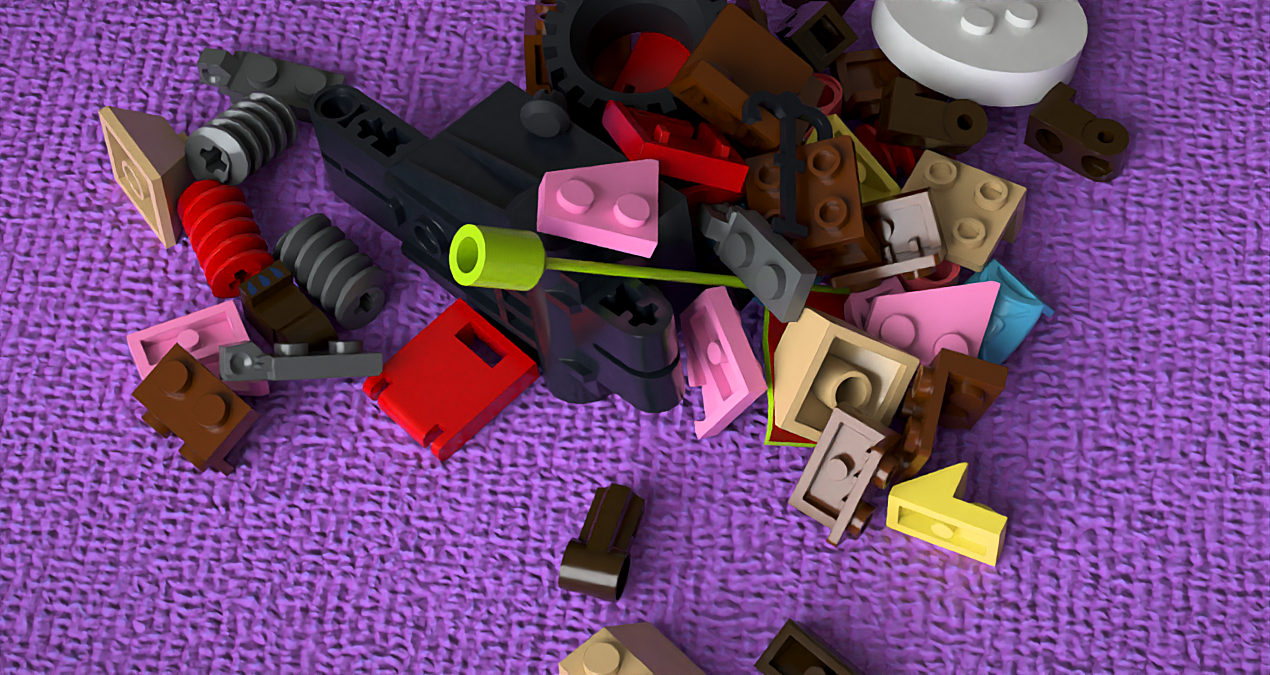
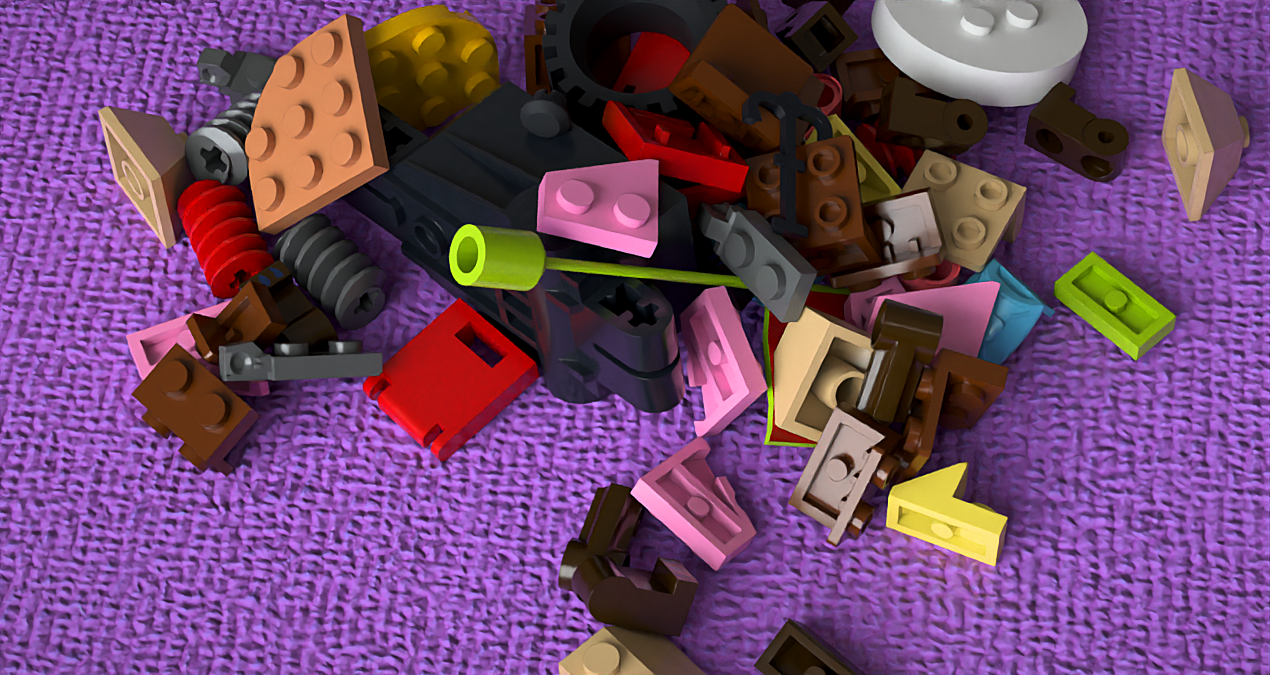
(248, 317): none -> reddish brown bracket
(315, 127): none -> nougat plate
(431, 63): none -> yellow plate
(636, 597): none -> dark brown leg
(696, 505): none -> bright pink wing
(901, 345): none -> dark brown piece
(1114, 305): none -> lime plate
(1201, 140): none -> tan slope

